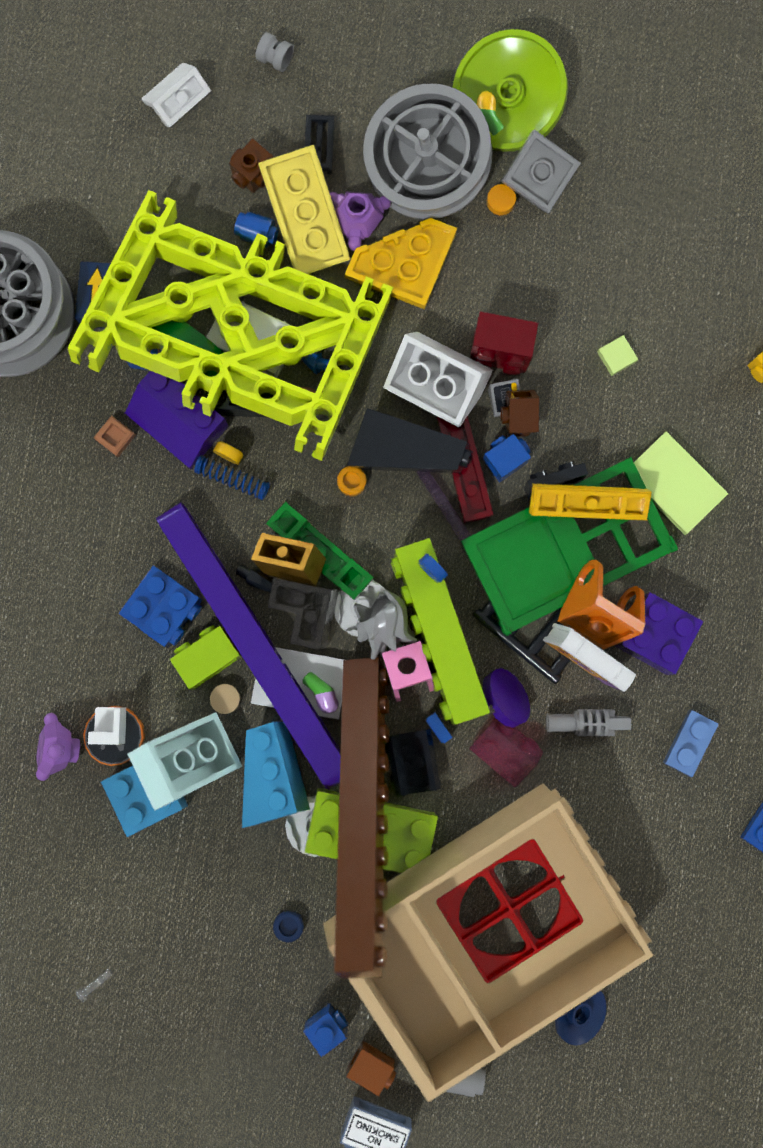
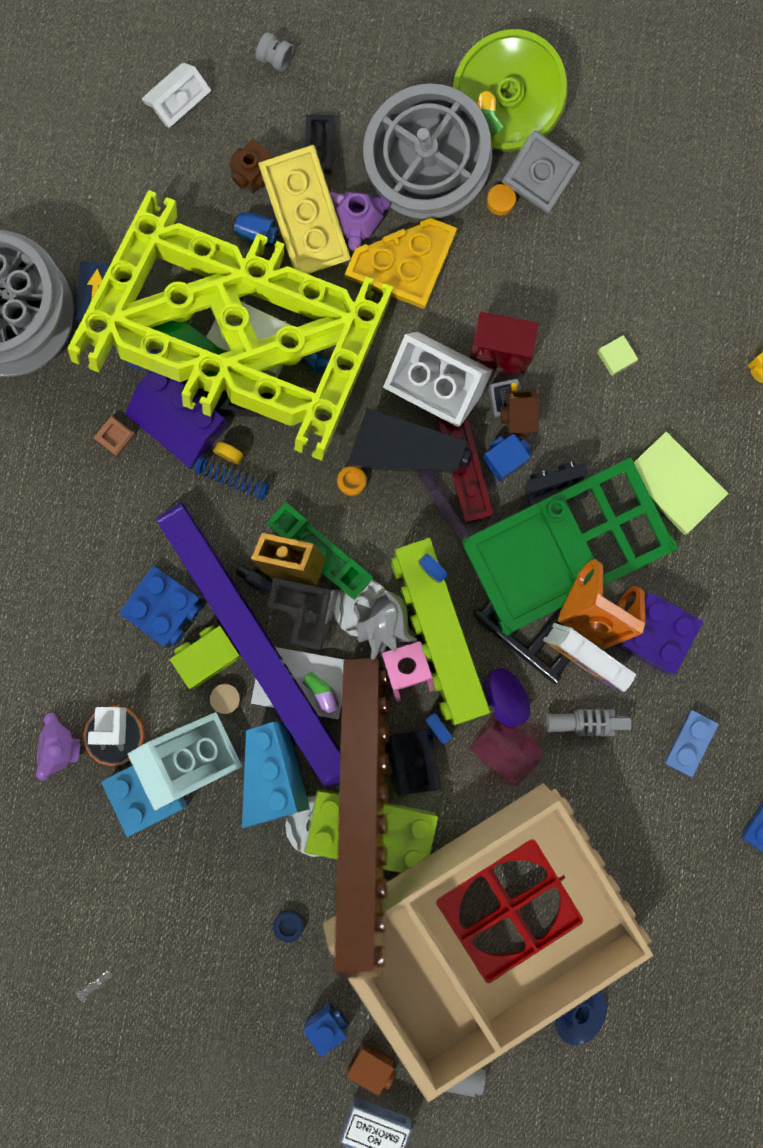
(589, 502): yellow plate -> none

